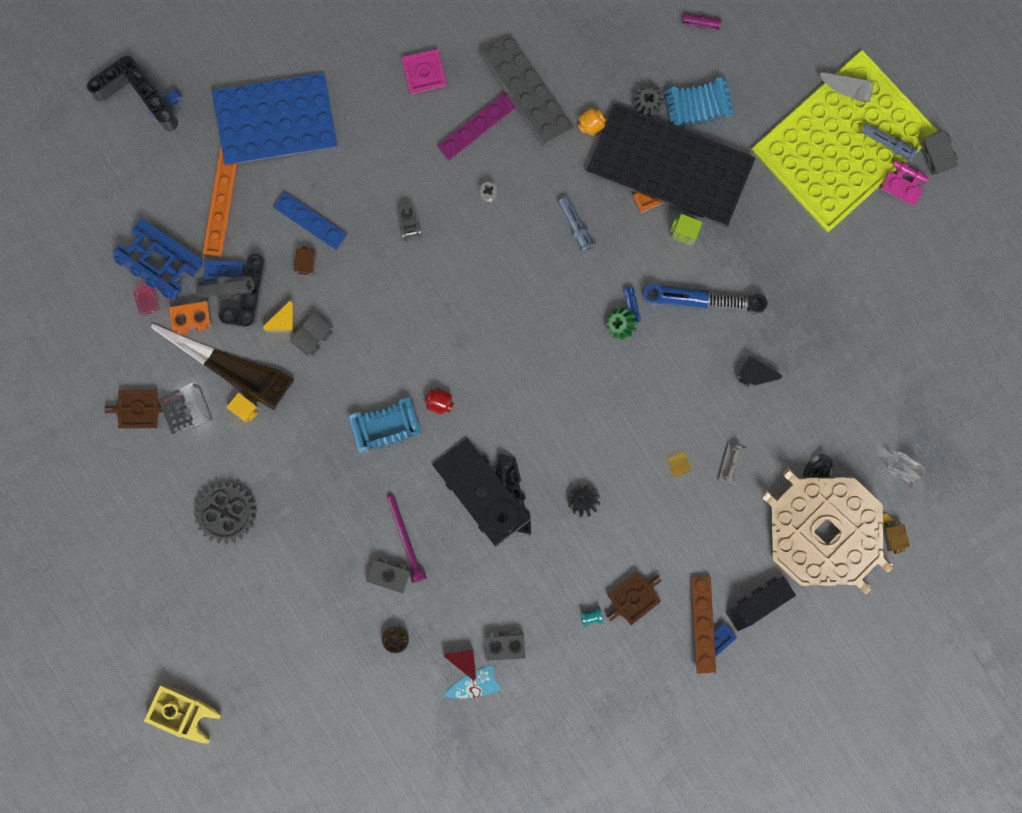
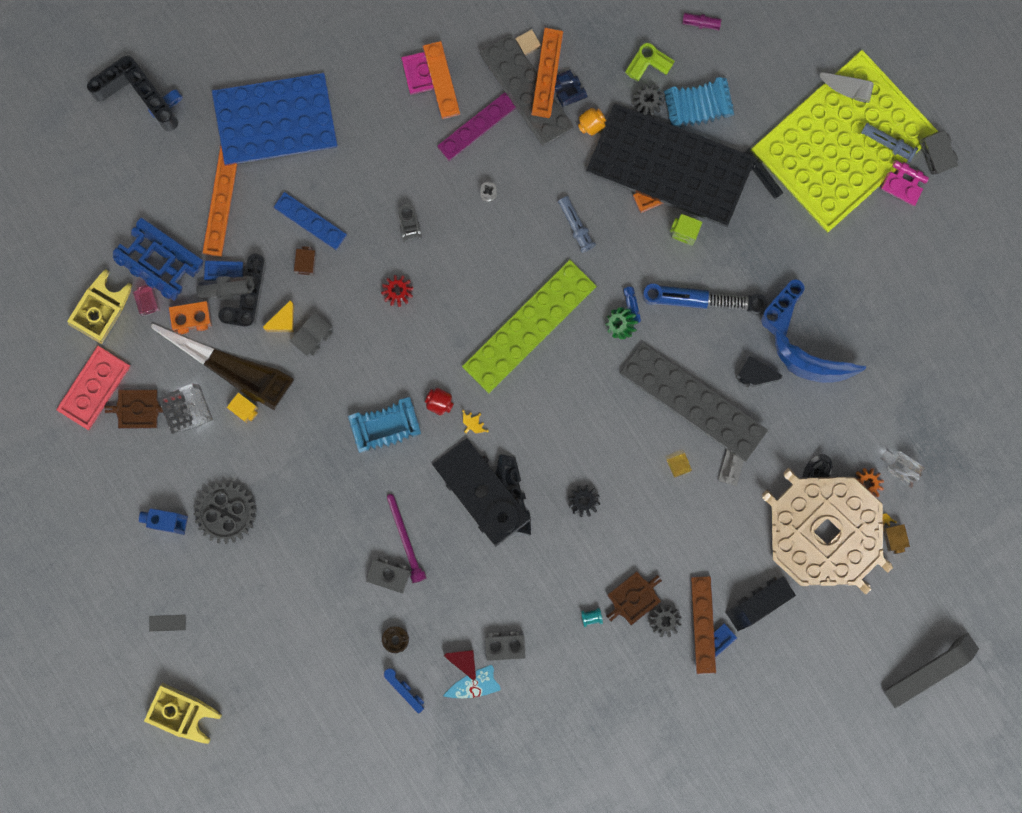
(93, 388): none -> coral tile
(104, 303): none -> light yellow brick
(164, 521): none -> blue torso
(167, 623): none -> dark grey sticker
(392, 295): none -> red gear
(403, 689): none -> blue plate
(441, 80): none -> orange plate
(473, 423): none -> yellow piece
(528, 42): none -> tan tile
(529, 327): none -> lime plate
(547, 73): none -> orange plate
(568, 89): none -> dark blue cylinder
(640, 63): none -> lime piece
(658, 621): none -> dark grey gear
(694, 402): none -> dark grey plate
(764, 176): none -> black axle
(793, 357): none -> blue piece
(865, 476): none -> orange gear
(956, 657): none -> dark grey beam

